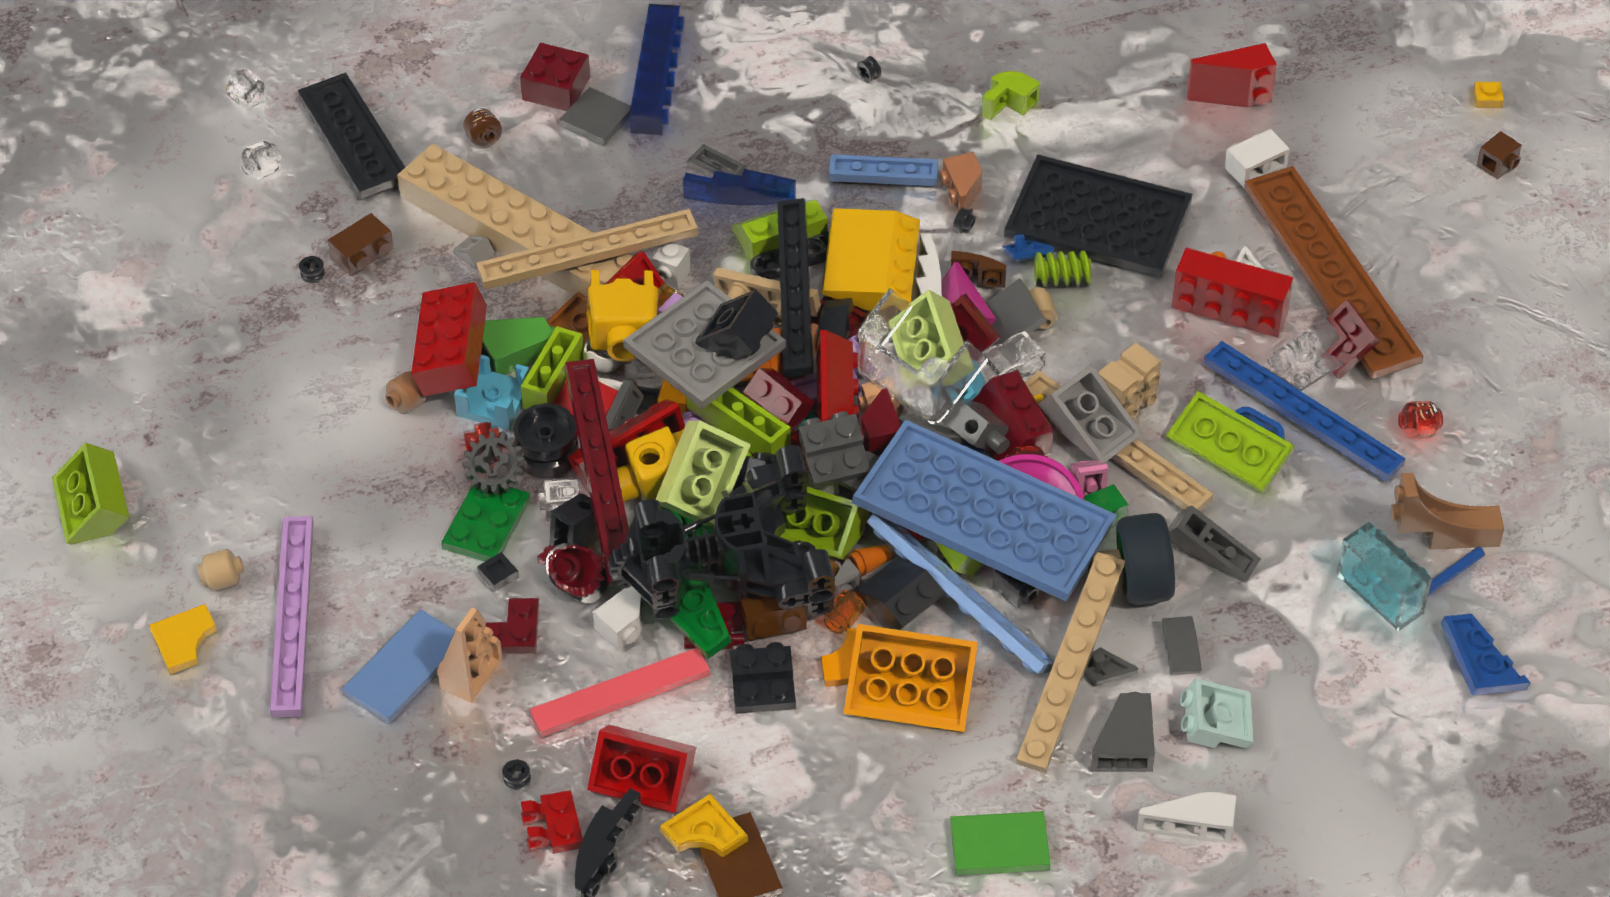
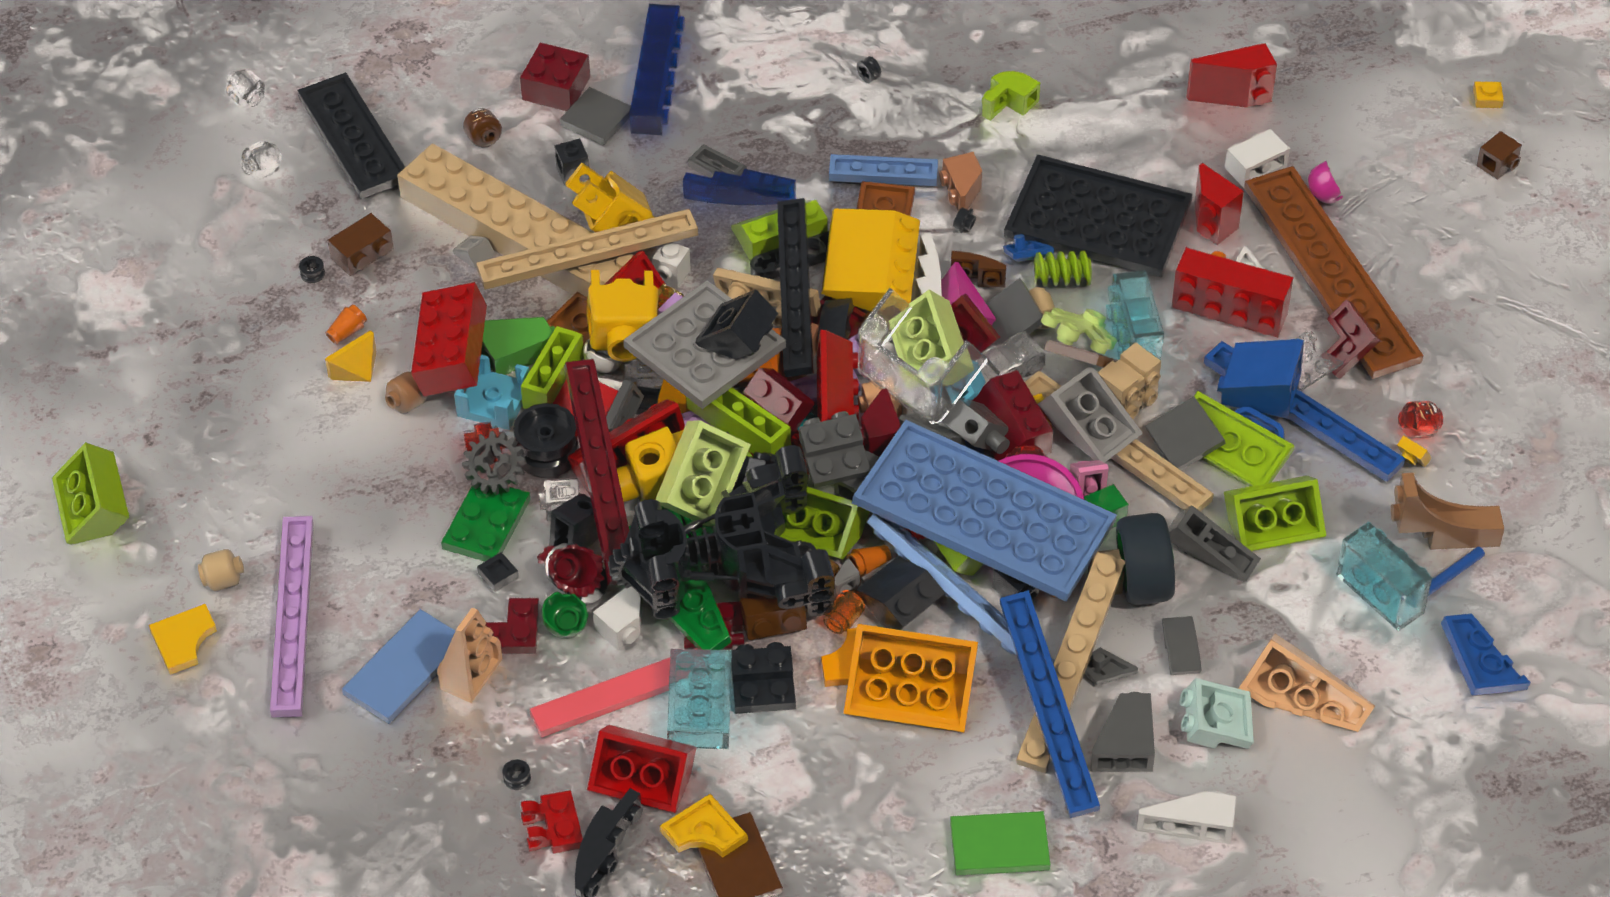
(347, 323): none -> orange cone
(354, 360): none -> yellow slope
(564, 615): none -> green hair
(569, 157): none -> black brick
(607, 200): none -> yellow piece
(699, 697): none -> clear light blue brick
(886, 197): none -> dark orange tile
(1049, 705): none -> blue plate
(1074, 324): none -> yellowish green plant
(1078, 354): none -> tile
(1134, 313): none -> clear light blue brick
(1185, 434): none -> dark grey tile
(1216, 205): none -> red slope
(1263, 376): none -> blue slope
(1276, 513): none -> lime slope
(1298, 684): none -> light nougat wedge
(1323, 184): none -> dark pink hair
(1413, 452): none -> yellow plate

